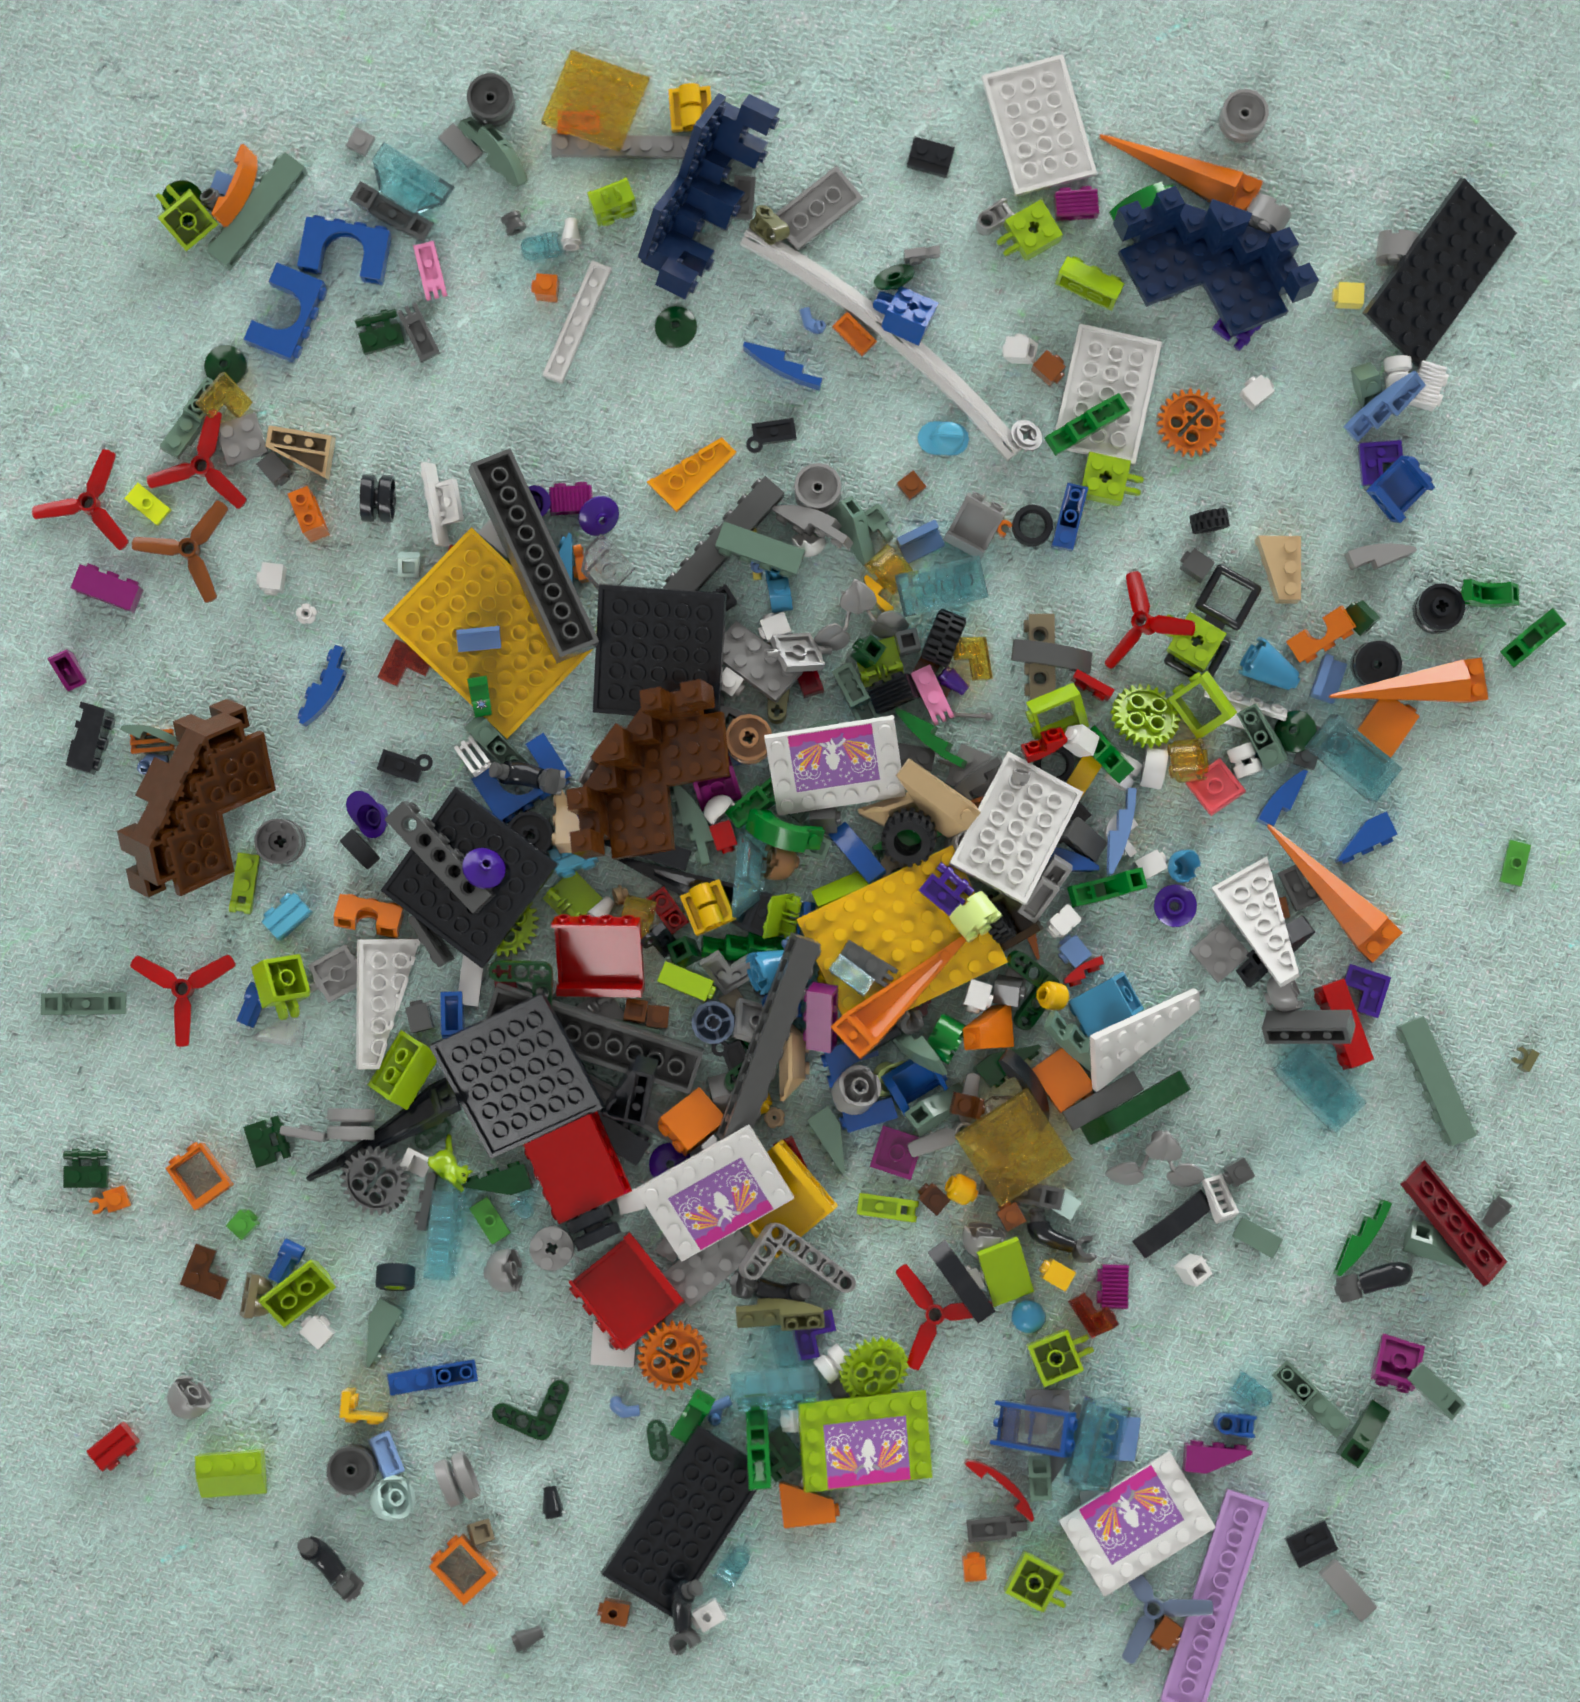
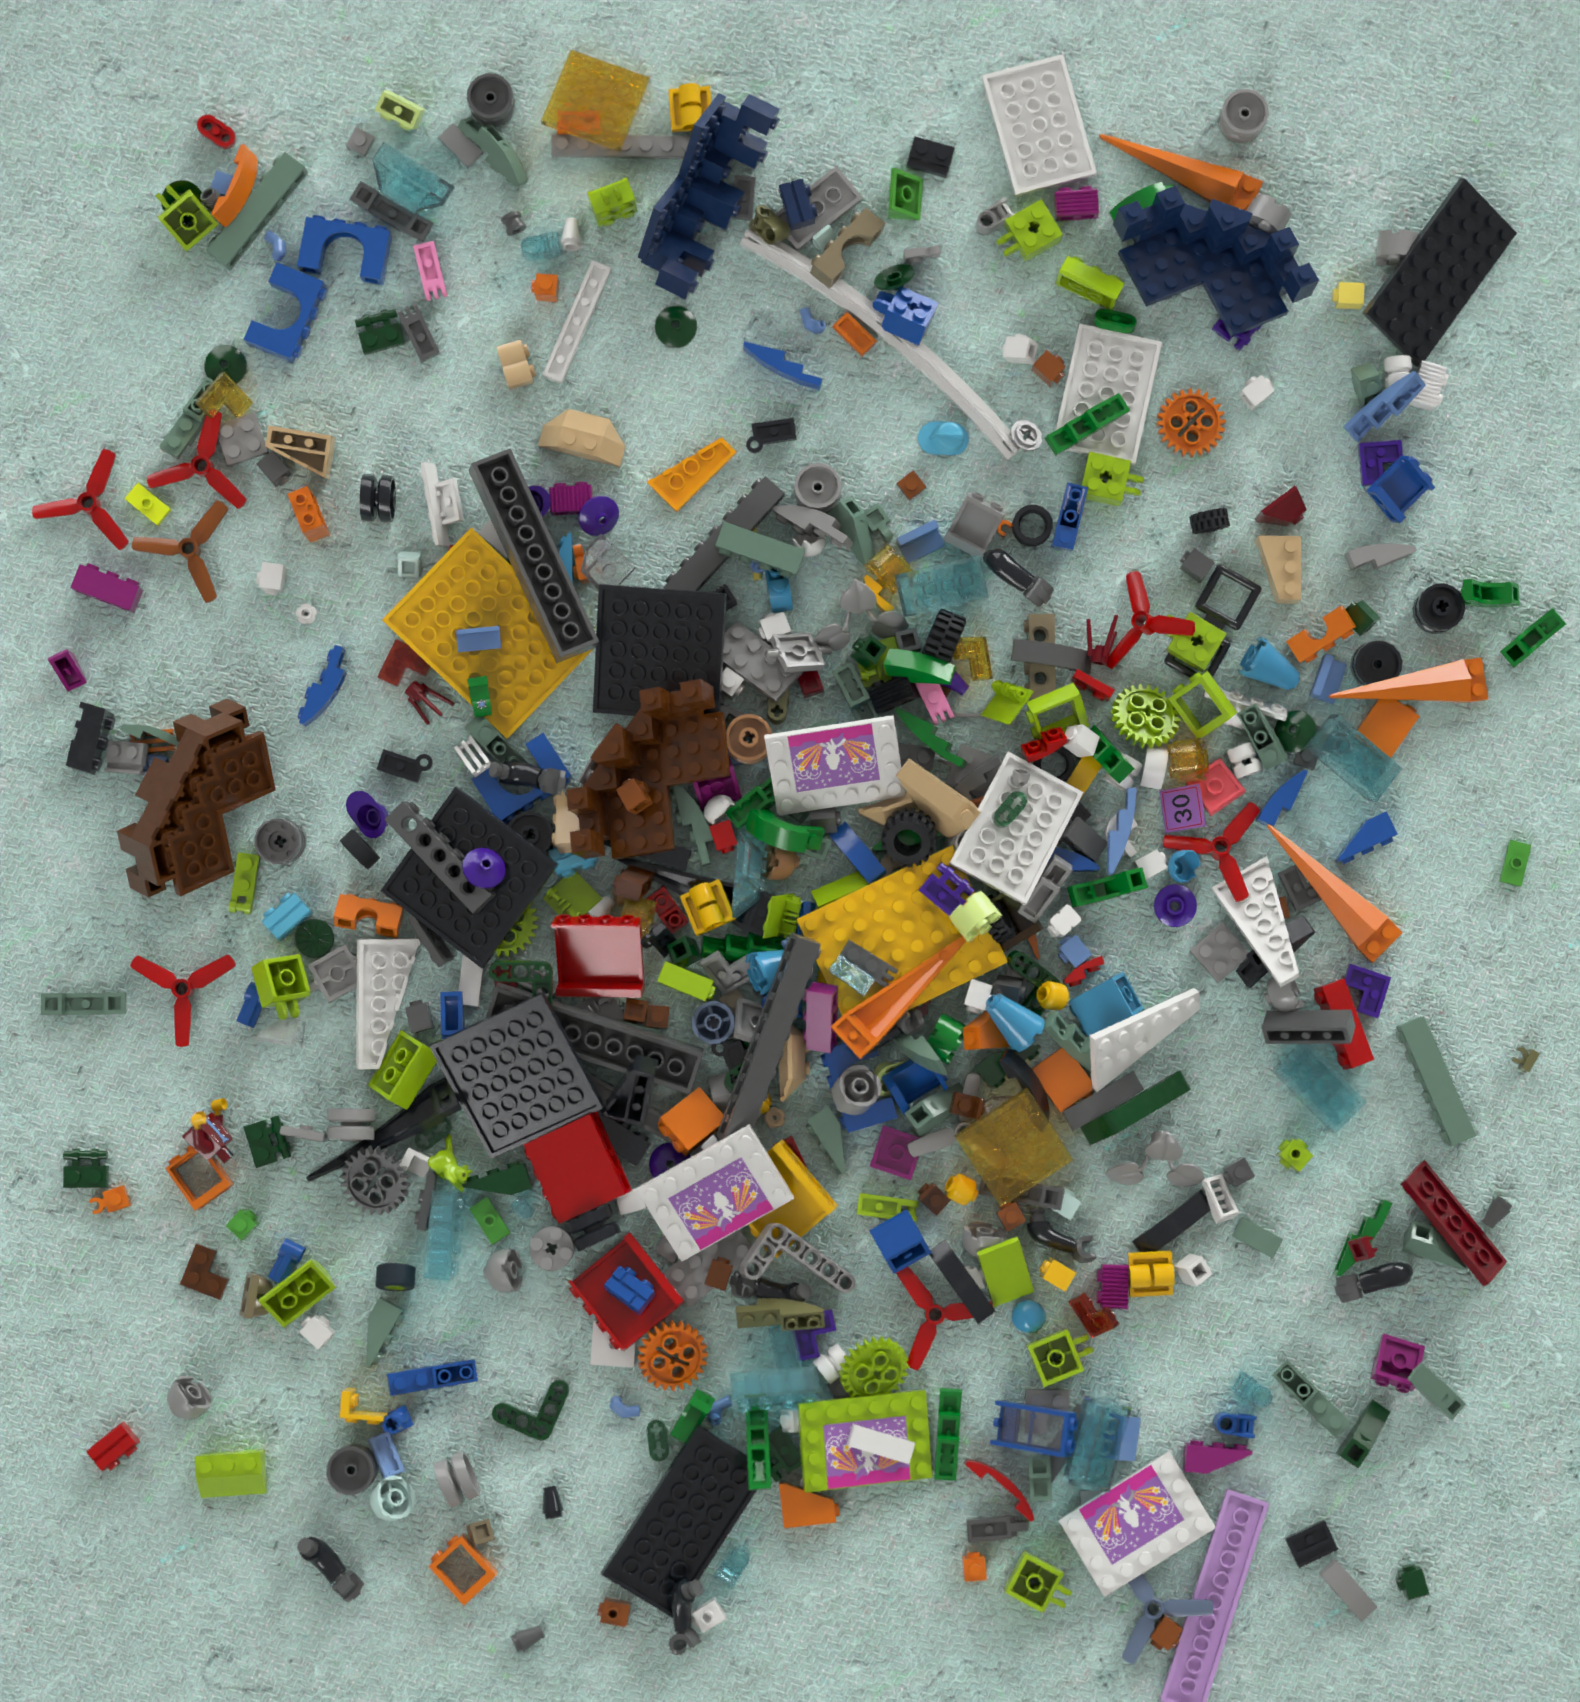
(126, 757): none -> light grey plate
(209, 1134): none -> dark red torso
(217, 132): none -> red plate
(279, 245): none -> medium blue arm
(314, 938): none -> dark green wheel
(397, 1420): none -> blue piece
(400, 110): none -> yellowish green brick
(417, 692): none -> dark red plant
(515, 364): none -> tan brick
(583, 437): none -> tan wedge
(630, 1290): none -> blue brick
(633, 882): none -> reddish brown brick
(634, 795): none -> dark orange brick
(719, 1273): none -> reddish brown brick
(797, 204): none -> dark blue brick
(822, 238): none -> light aqua slope
(863, 230): none -> dark tan arch
(880, 1444): none -> white tile
(900, 1241): none -> blue slope
(905, 195): none -> bright green slope
(918, 667): none -> green slope
(947, 1434): none -> green slope
(1006, 702): none -> lime hinge
(1012, 573): none -> black piece
(1013, 813): none -> clear green beam
(1014, 1021): none -> dark azure cone
(1101, 653): none -> dark red plant
(1115, 321): none -> green plate
(1150, 1273): none -> yellow plate
(1182, 808): none -> medium lavender piece
(1227, 864): none -> red piece
(1284, 510): none -> dark red slope
(1301, 1157): none -> lime brick
(1361, 1248): none -> dark red tile
(1412, 1582): none -> dark green brick

